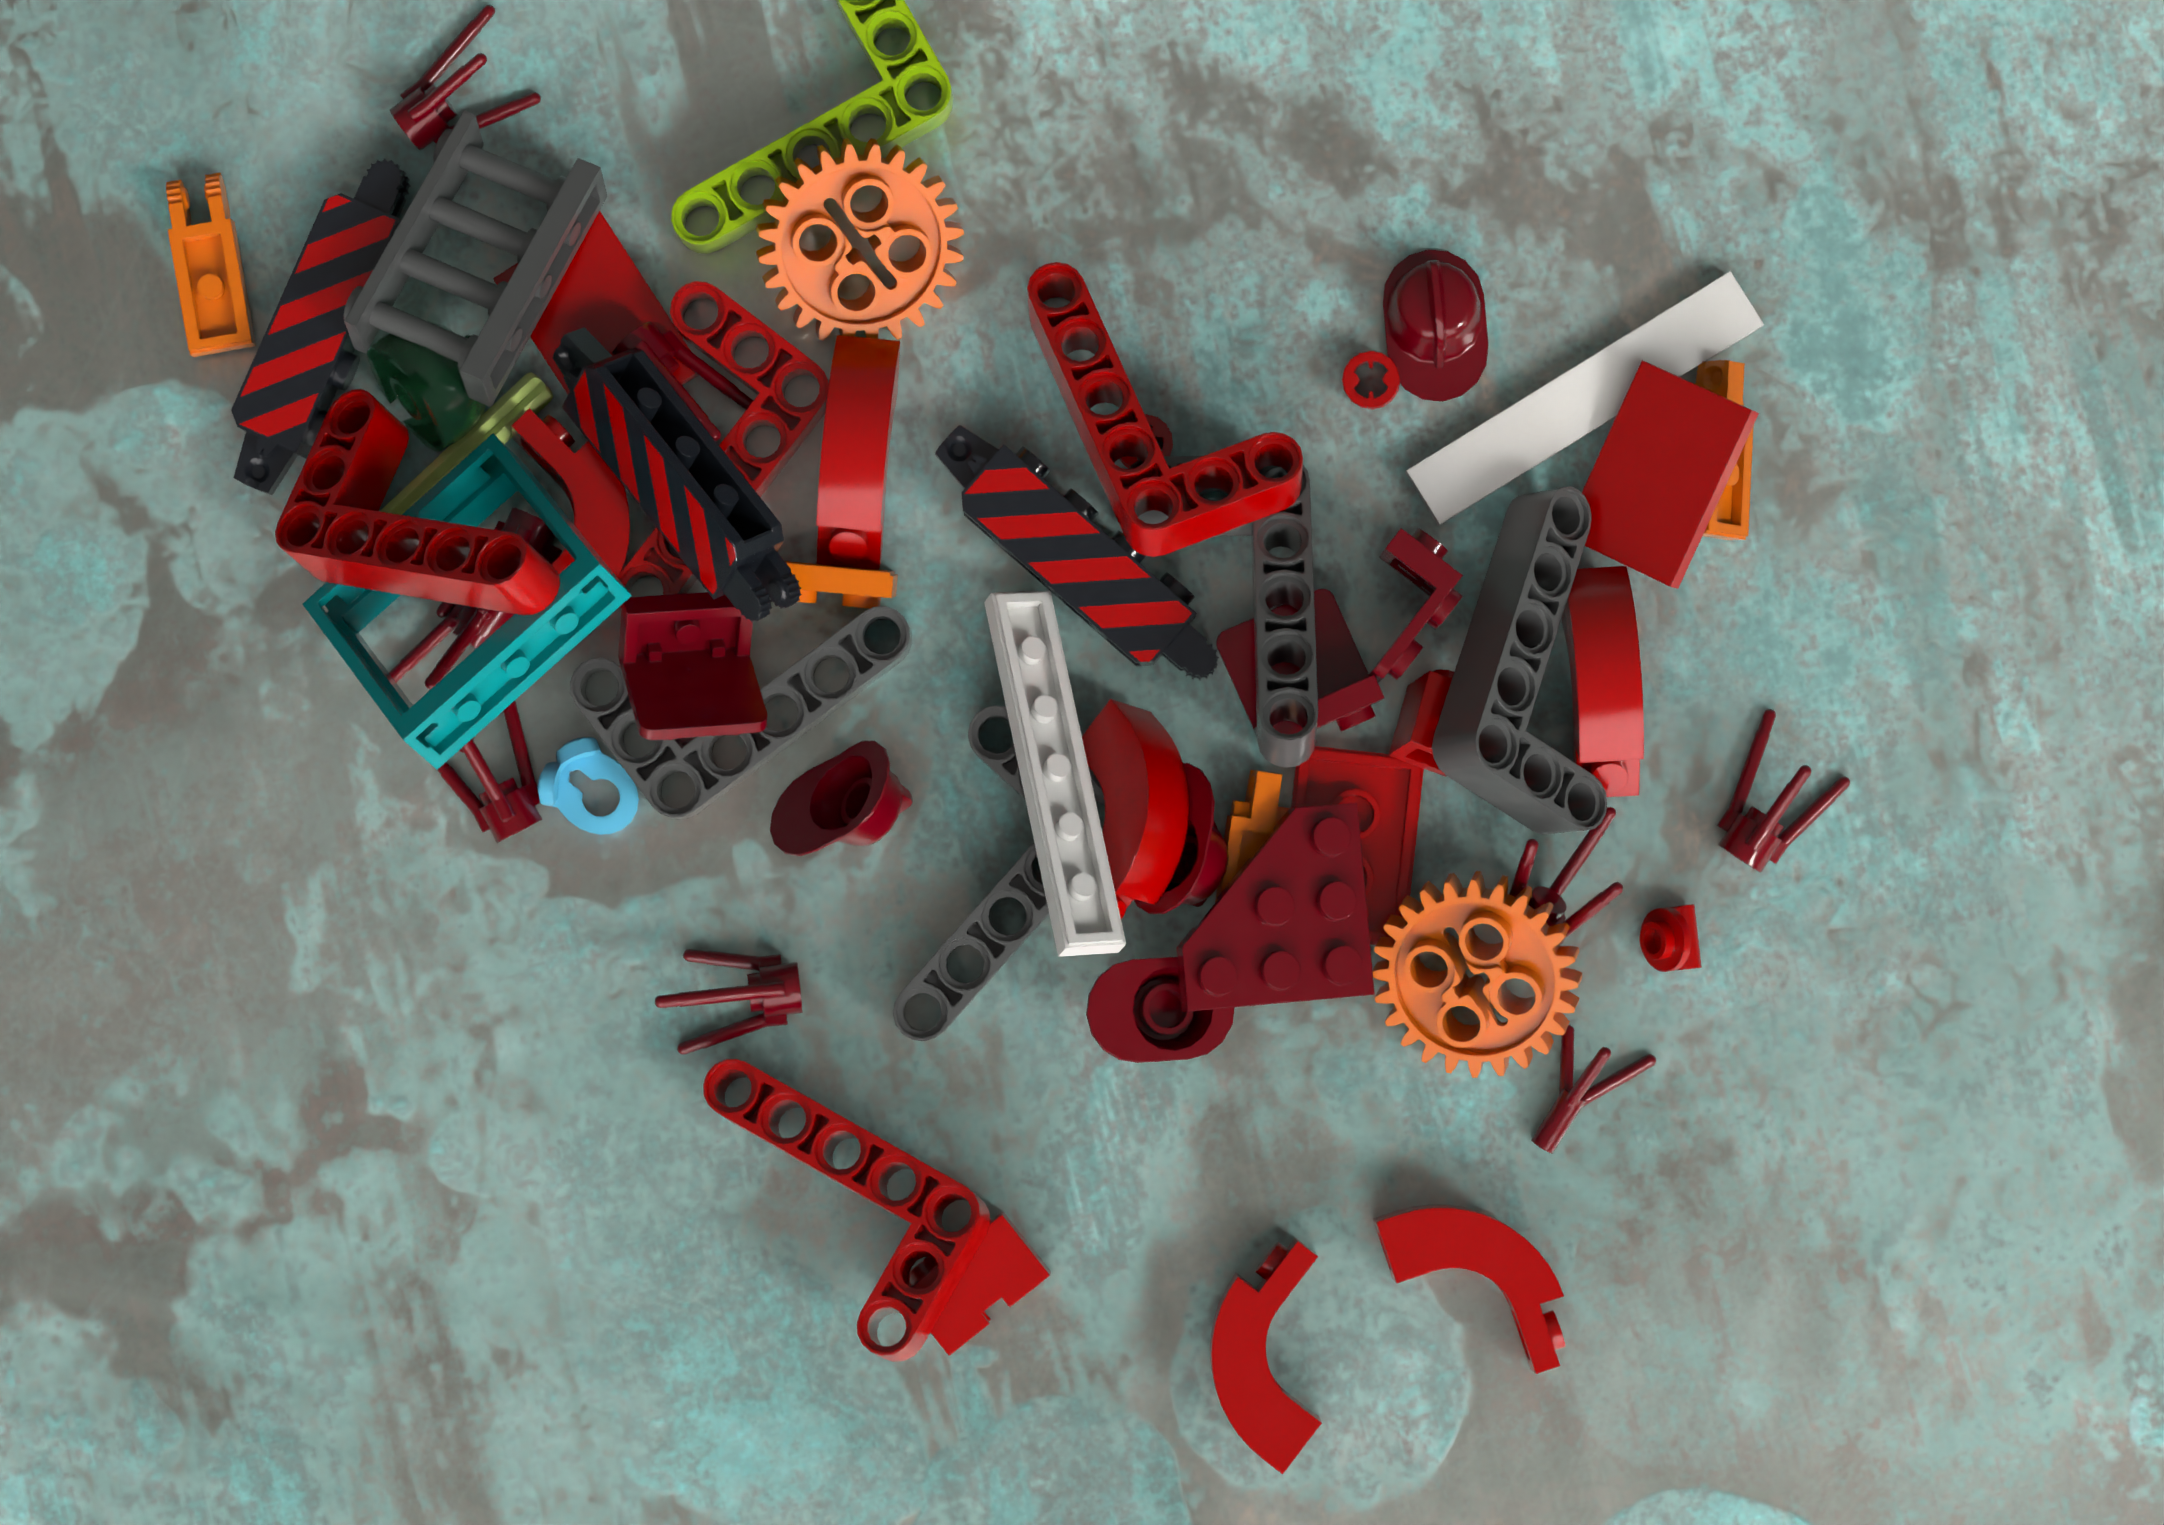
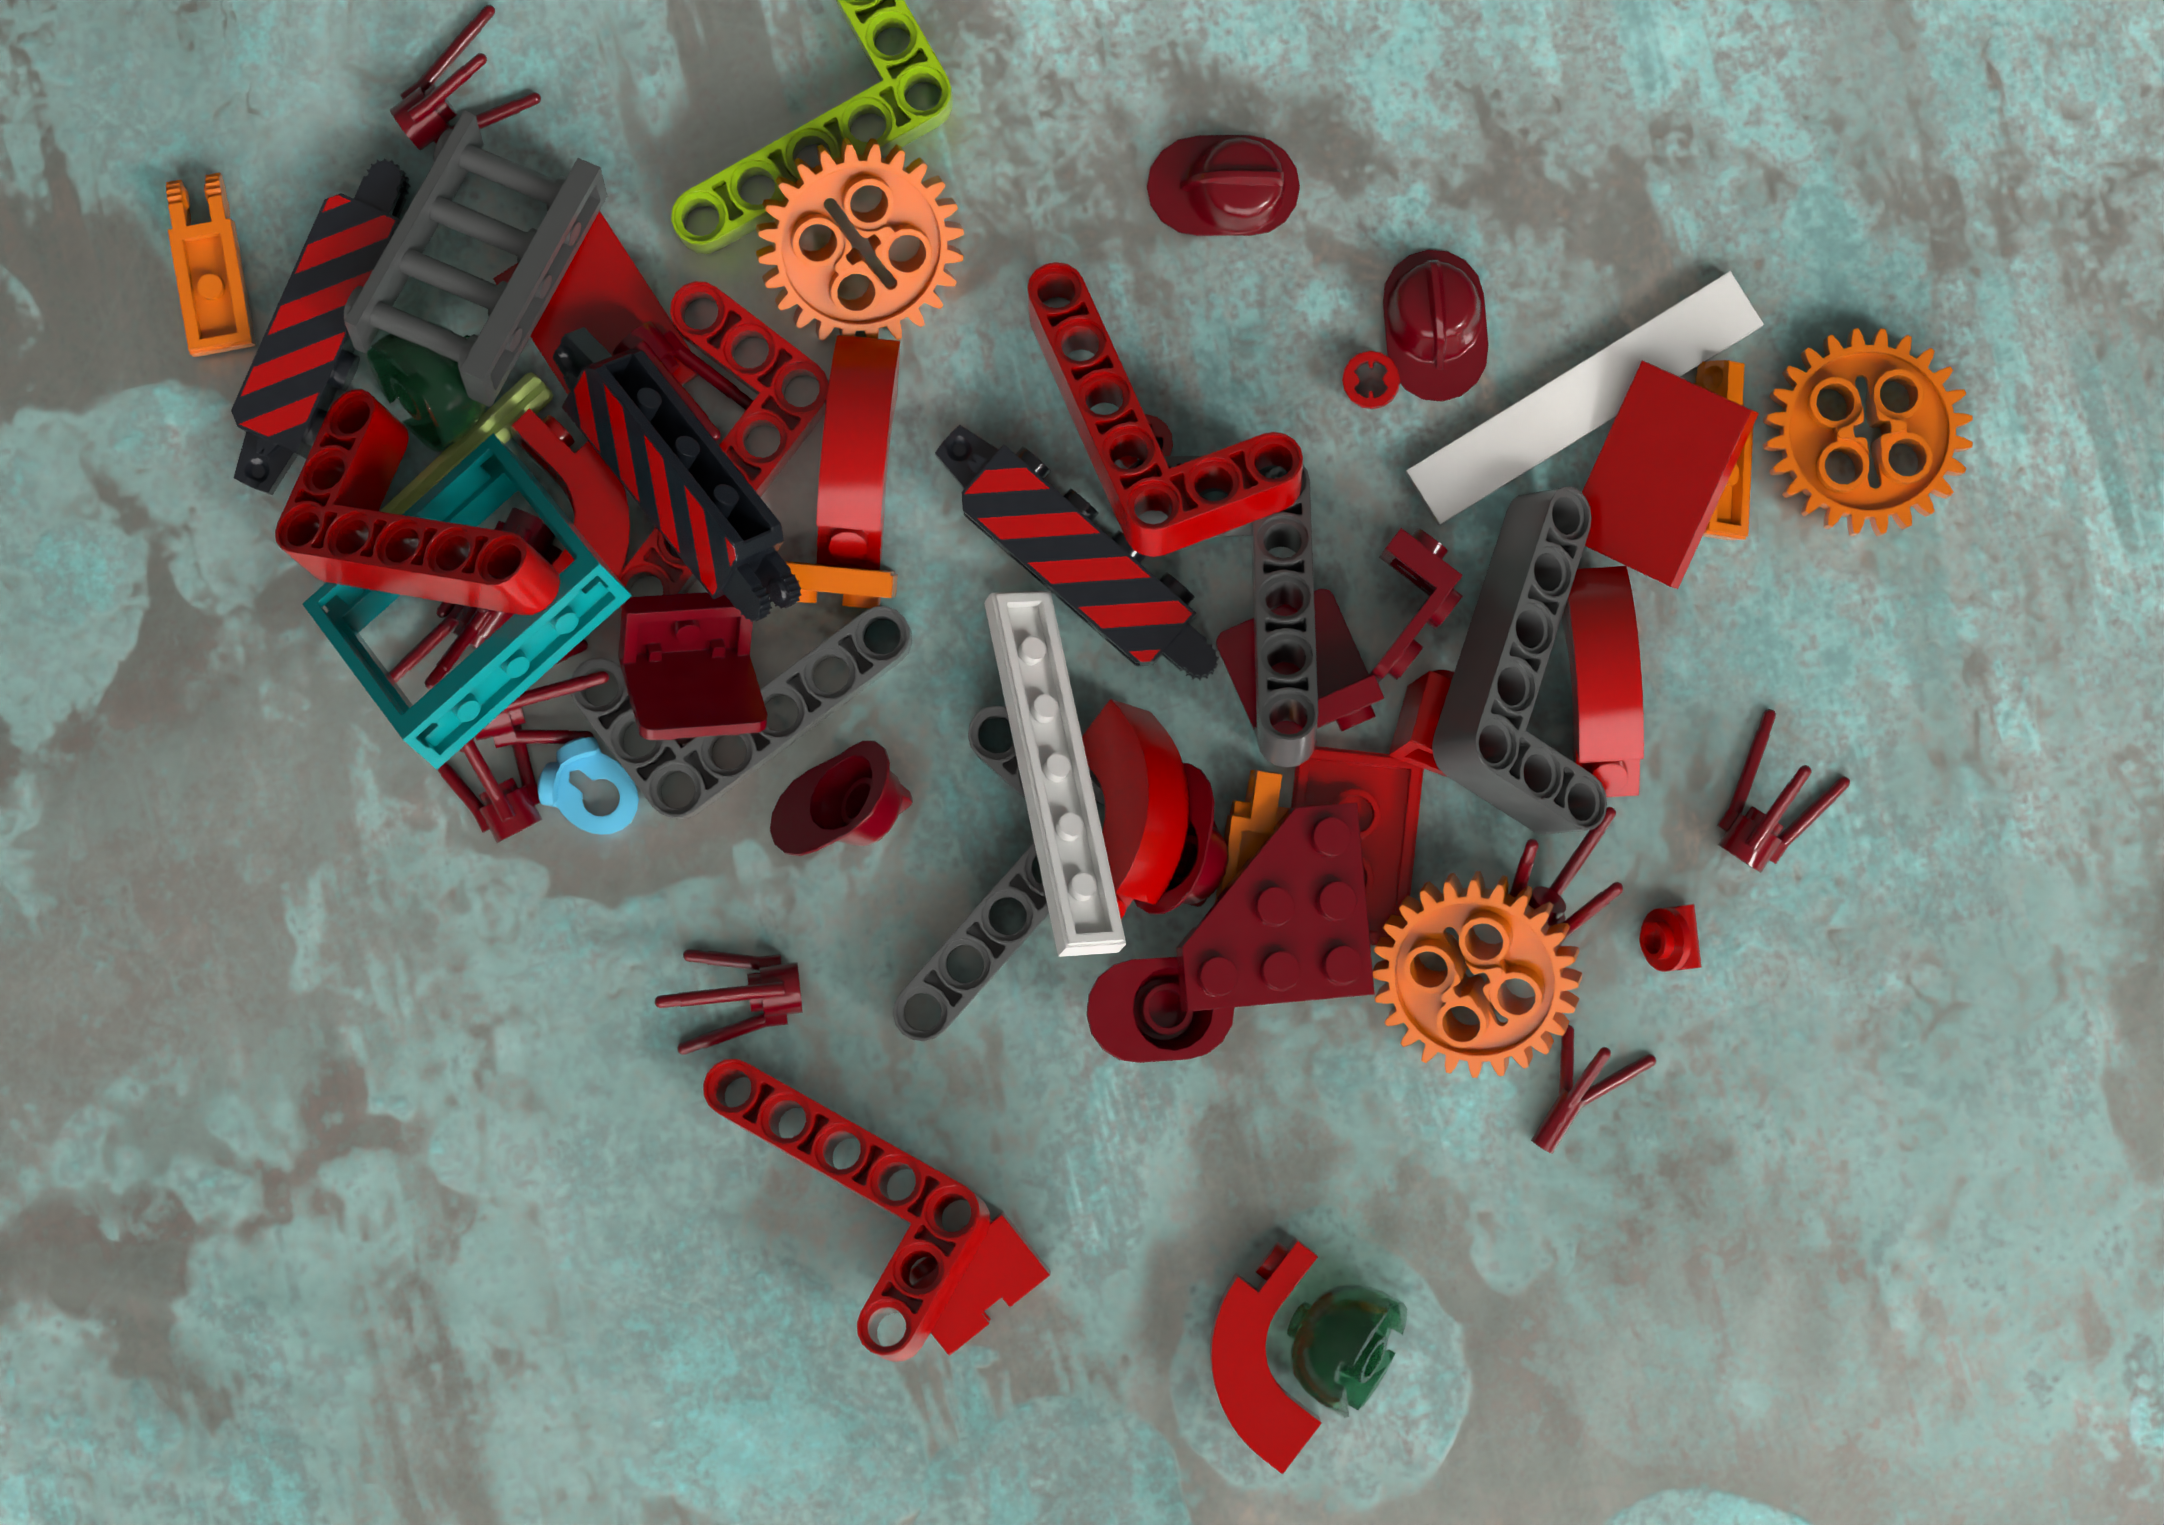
(503, 725): none -> dark red plant
(1223, 185): none -> dark red piece
(1343, 1344): none -> clear green cylinder
(1457, 1237): red arch -> none
(1925, 427): none -> orange gear

